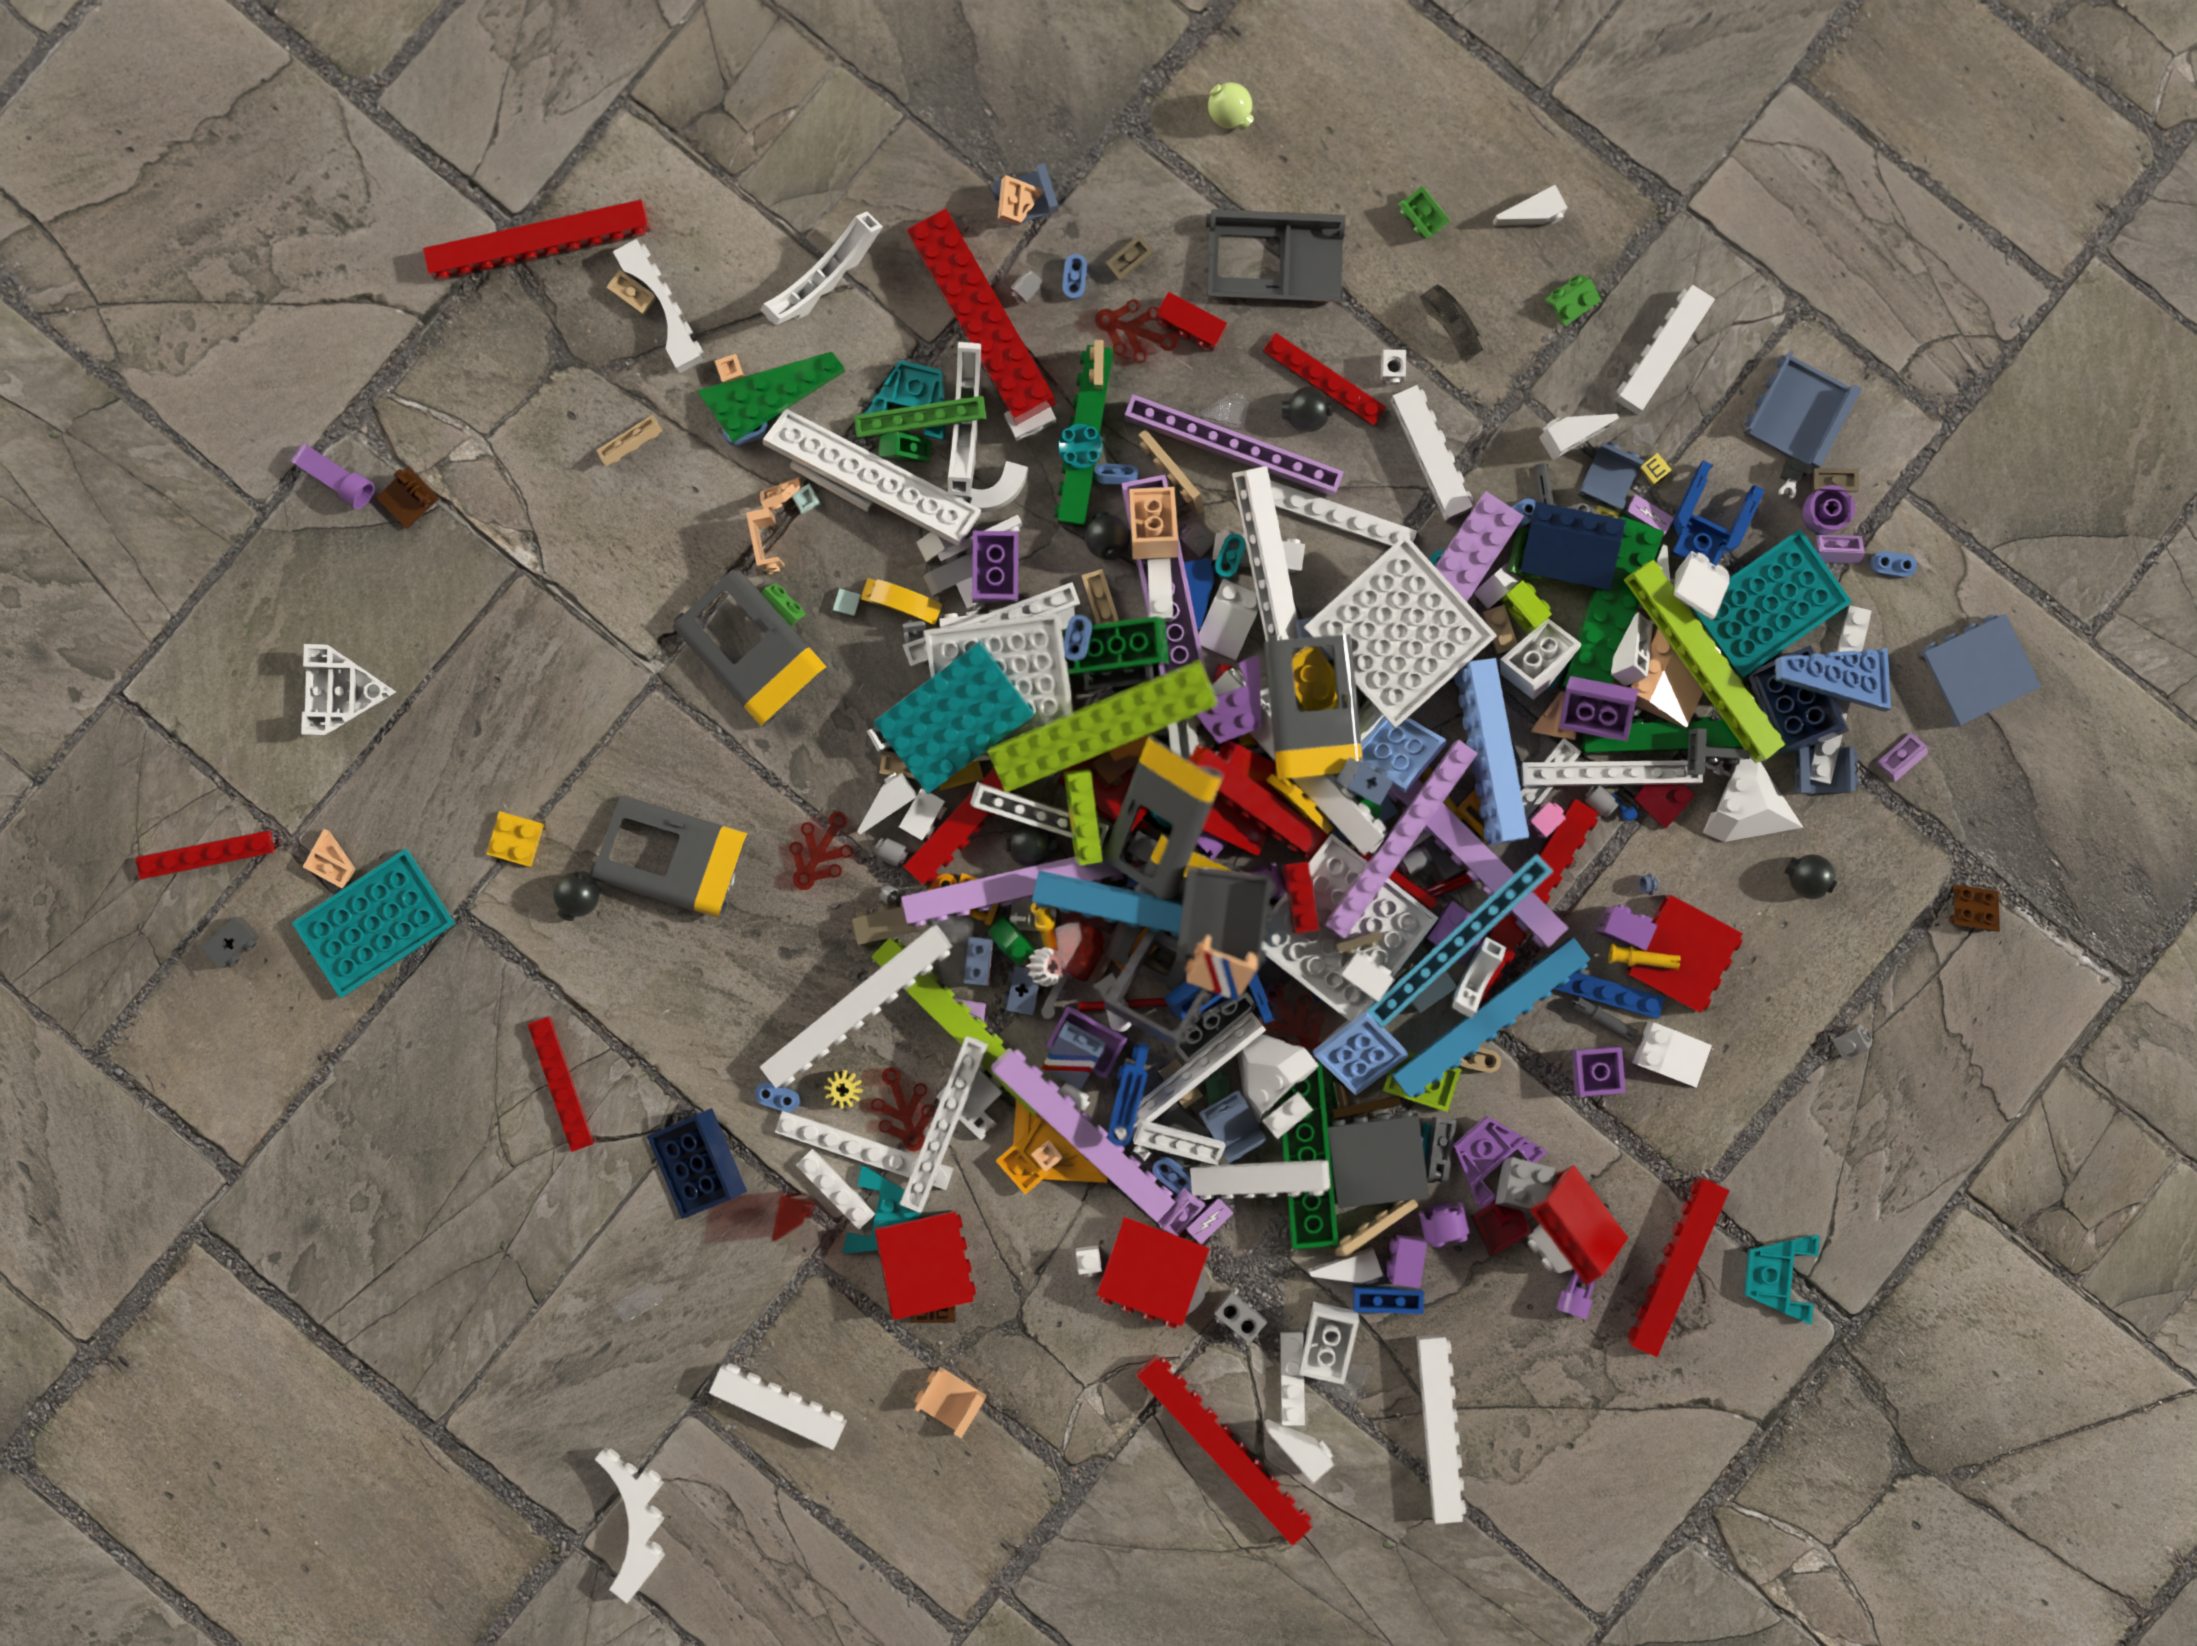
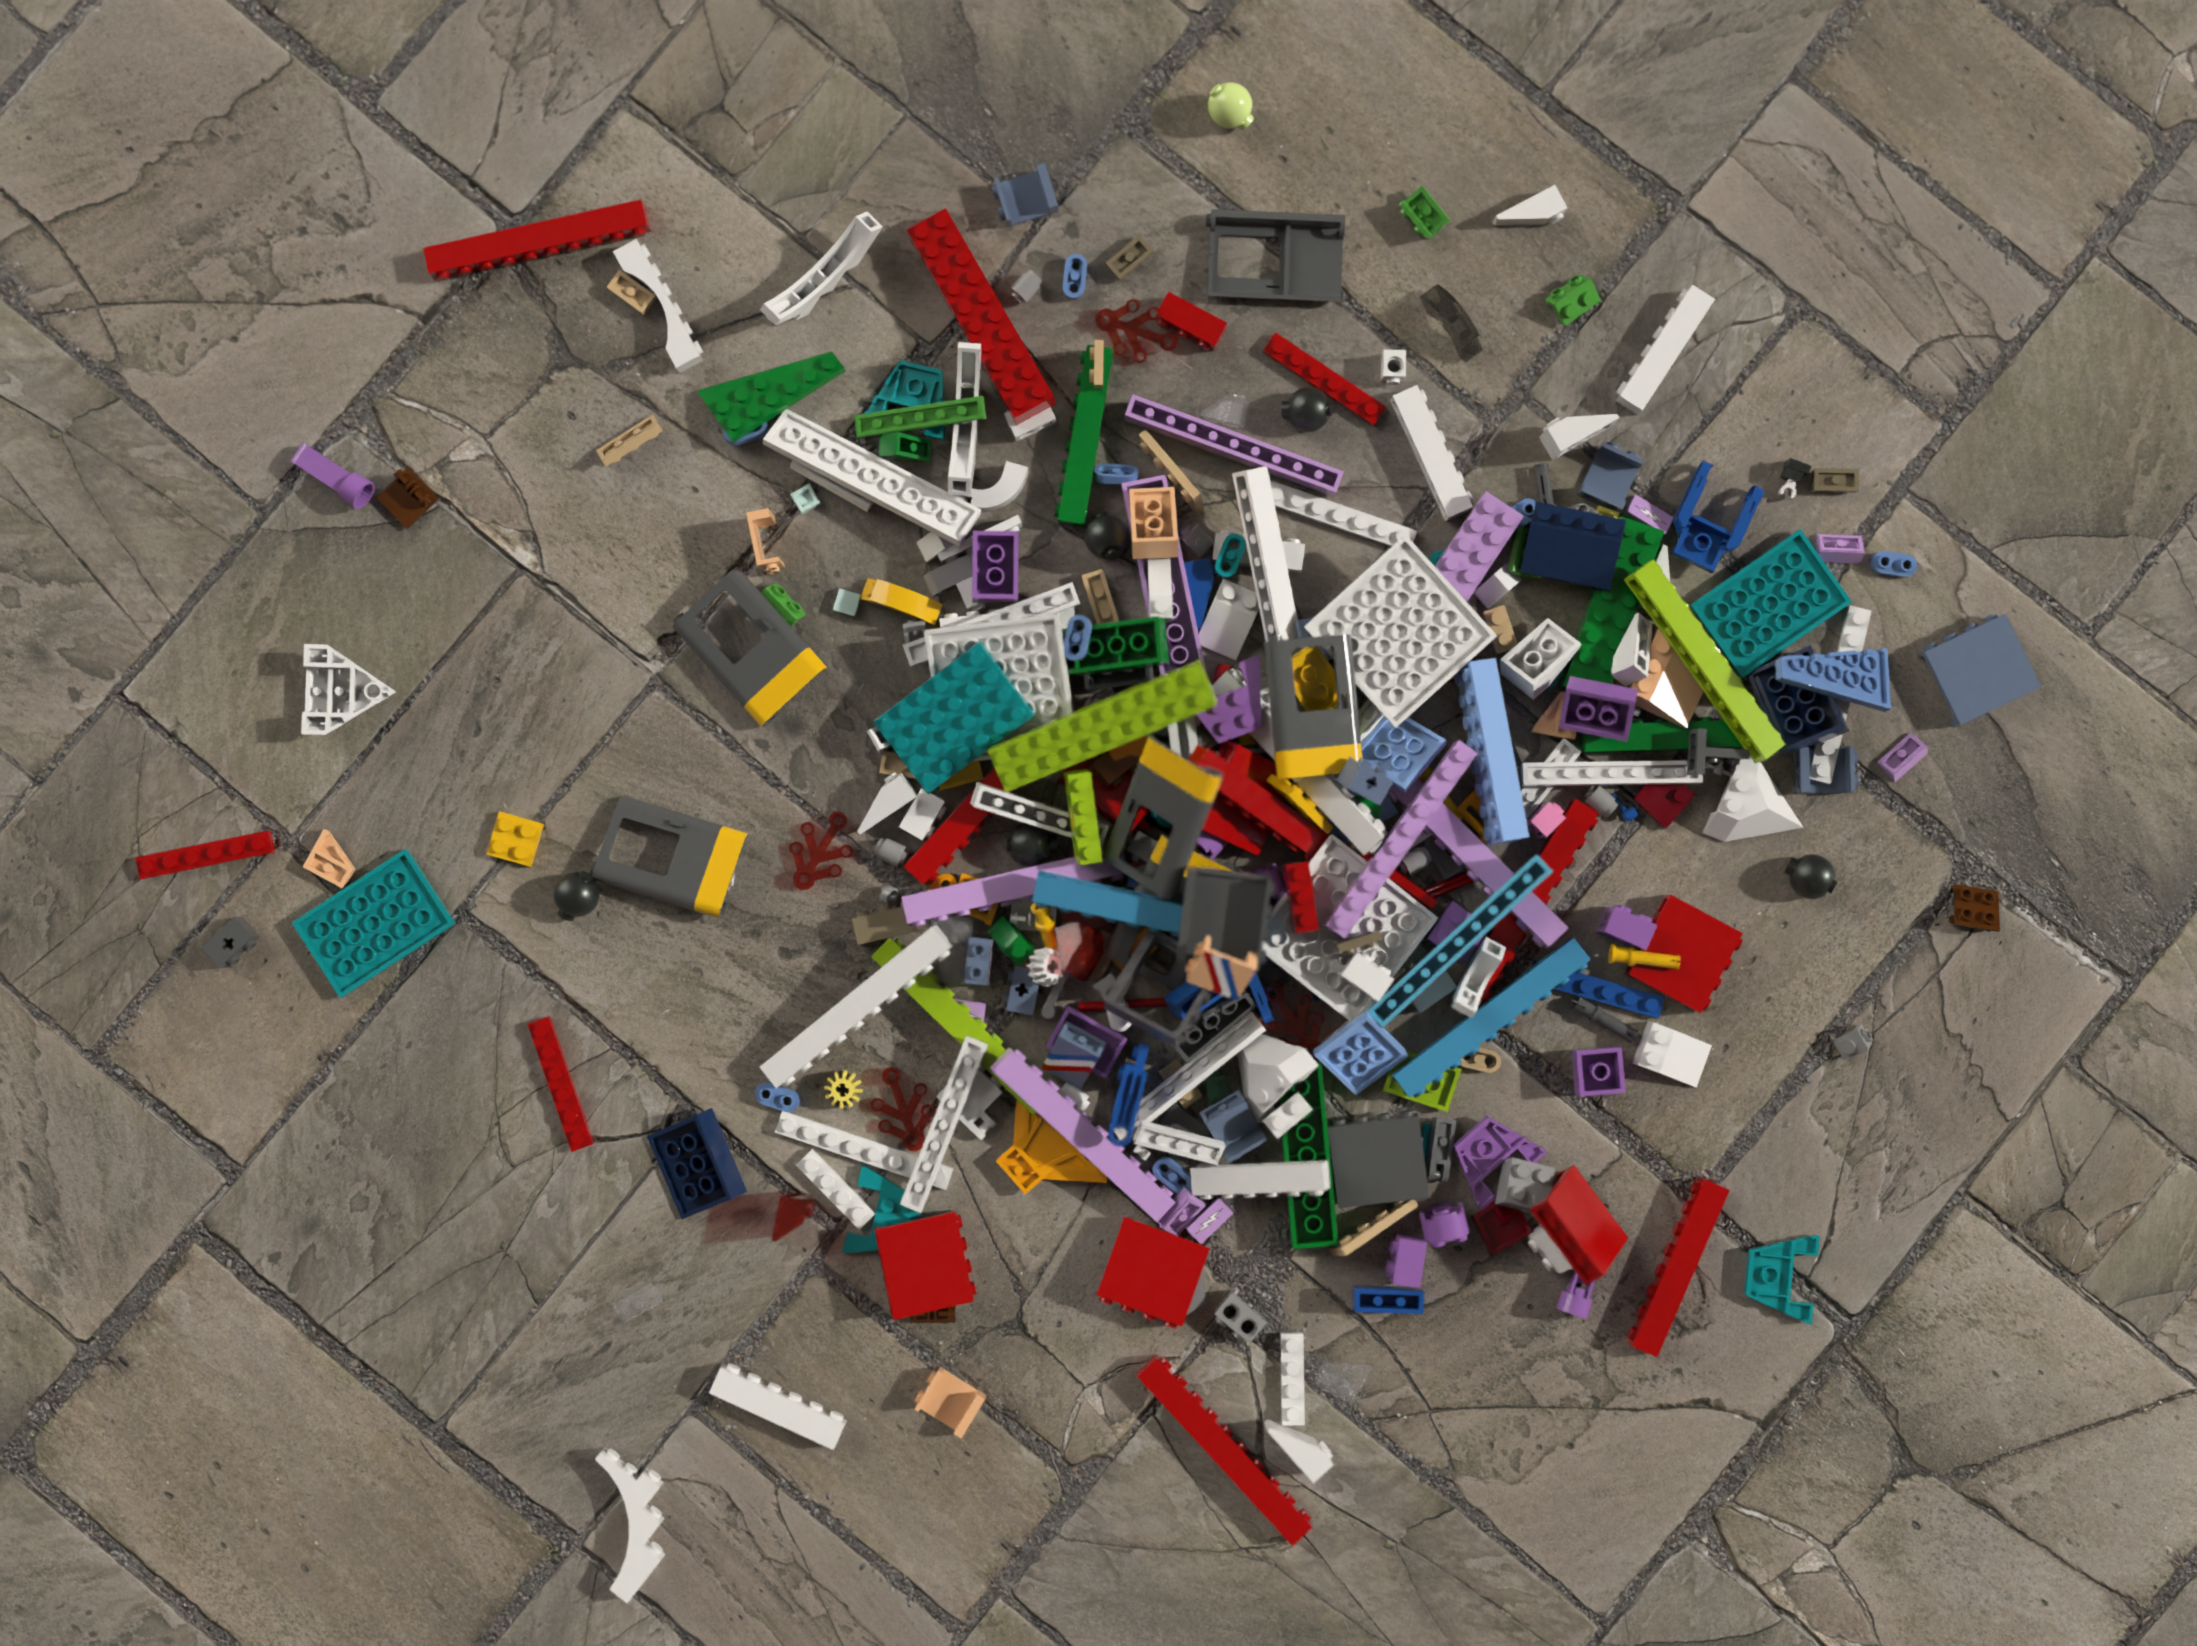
(729, 368): light nougat plate -> none
(775, 496): light nougat wing -> none
(1016, 200): light nougat wing -> none
(1047, 1155): light nougat plate -> none
(1080, 446): teal dish -> none
(1088, 1260): white brick -> none
(1329, 1342): white slope -> none
(1344, 1110): dark brown piece -> none
(1355, 1267): white slope -> none
(1439, 1428): white brick -> none
(1526, 606): lime slope -> none
(1648, 884): sand blue plate -> none
(1655, 469): light yellow tile -> none
(1701, 584): white slope -> none
(1801, 411): sand blue panel -> none
(1836, 500): medium lavender brick -> none

